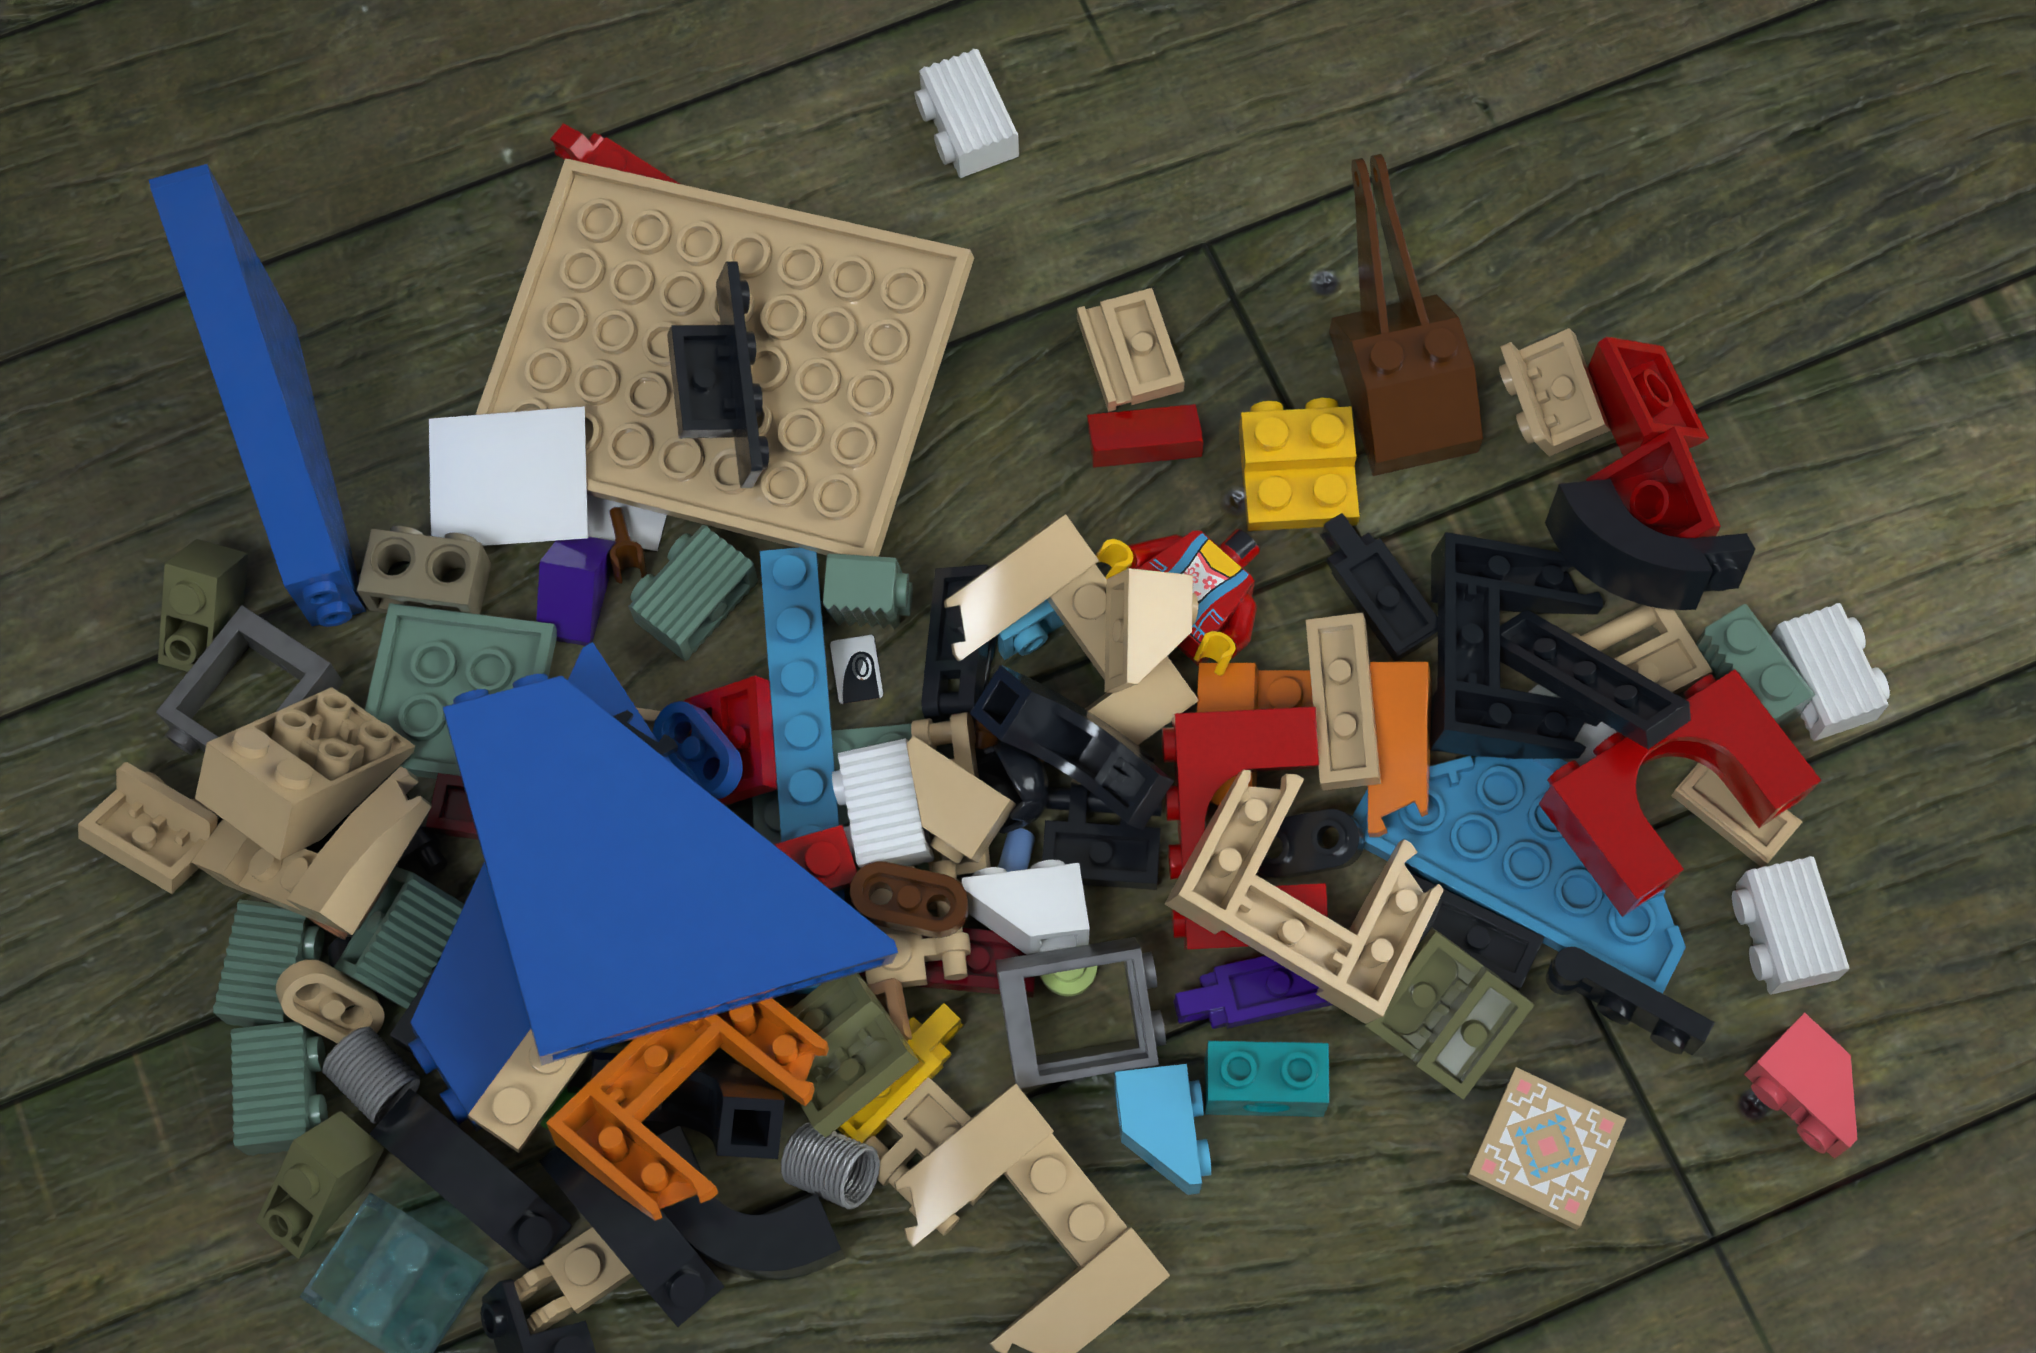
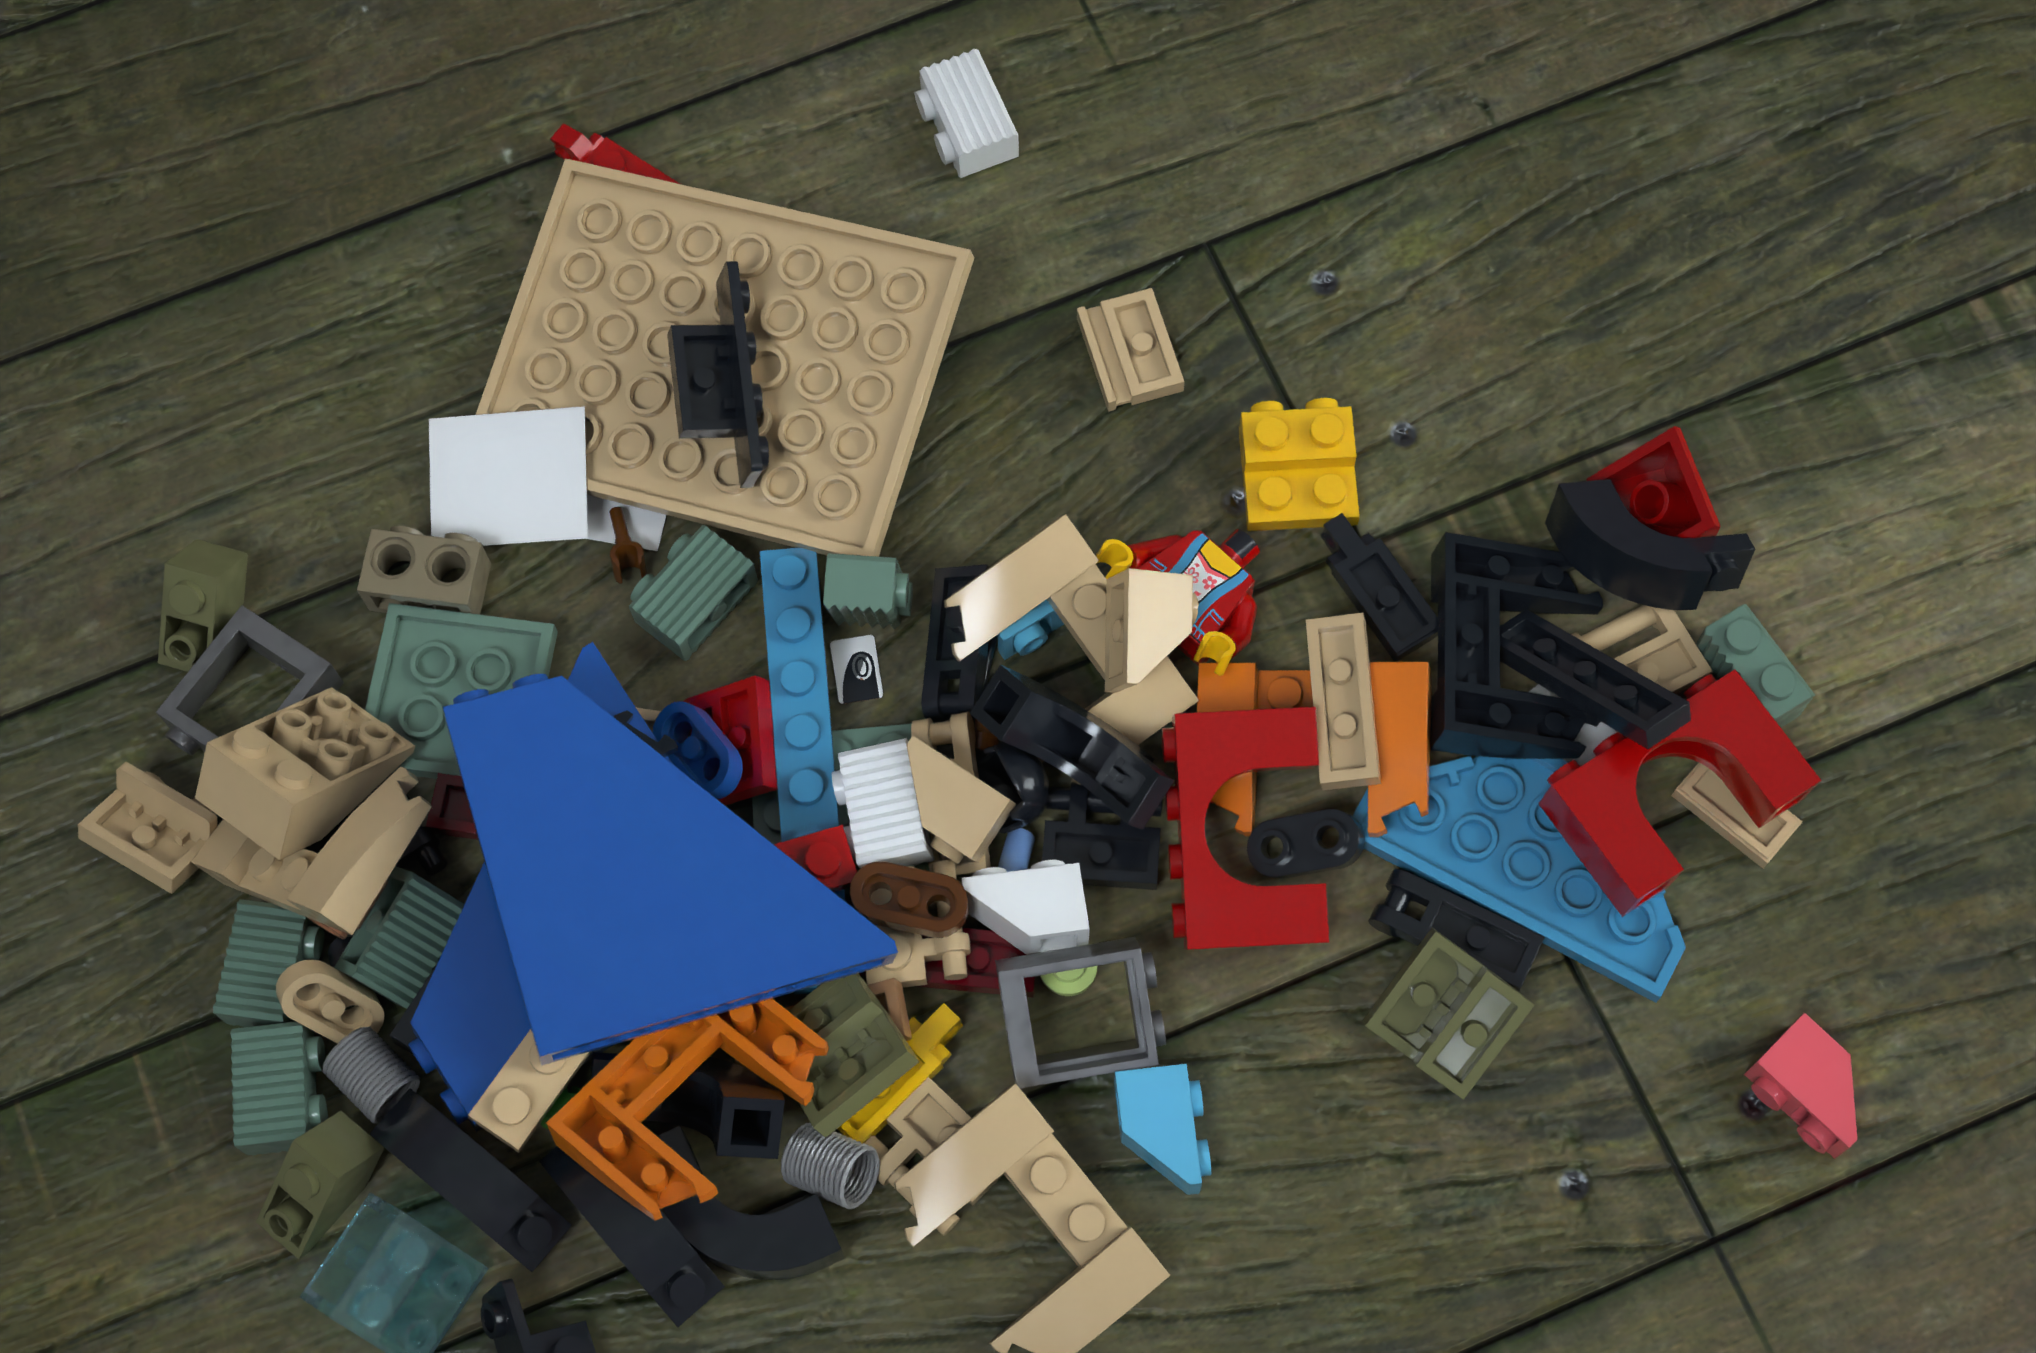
(263, 392): blue slope -> none
(574, 587): dark purple slope -> none
(584, 1272): tan hinge -> none
(1145, 435): red slope -> none
(1247, 994): dark purple hinge -> none
(1266, 1078): teal brick -> none
(1352, 966): tan wedge -> none
(1406, 359): reddish brown slope -> none
(1546, 1148): tan tile -> none
(1553, 392): tan bracket -> none
(1628, 1000): black plate -> none
(1641, 393): red slope -> none
(1789, 926): white brick -> none
(1831, 660): white brick -> none

